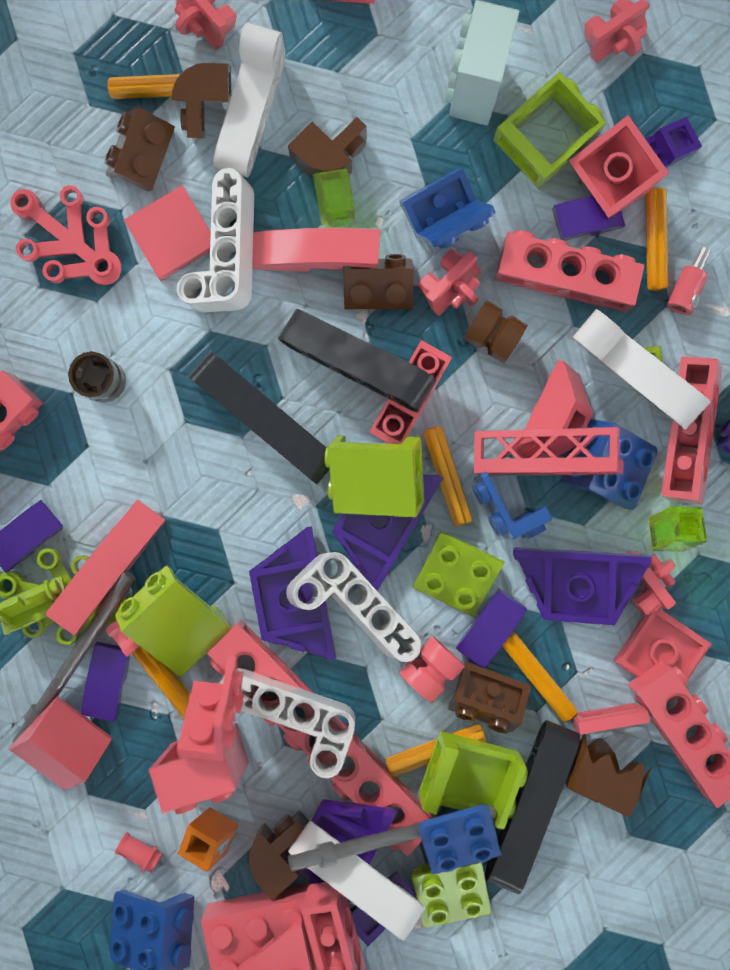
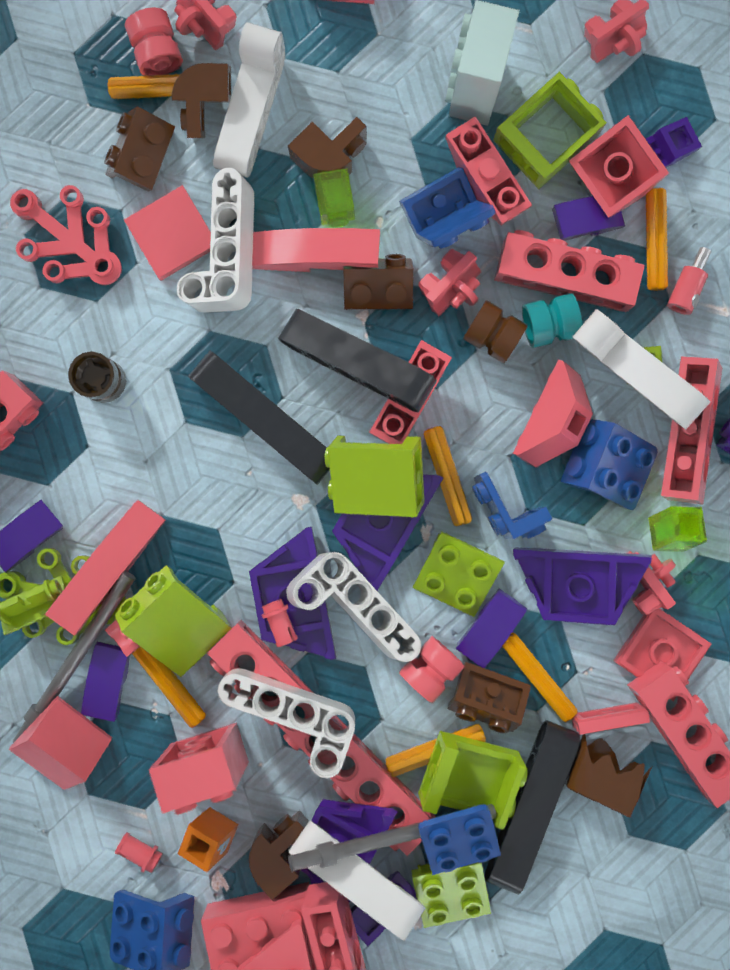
(153, 43): none -> coral wheel
(211, 716): coral bracket -> none
(279, 622): none -> coral pin
(487, 171): none -> coral slope
(545, 321): none -> teal wheel
(548, 466): coral fence -> none

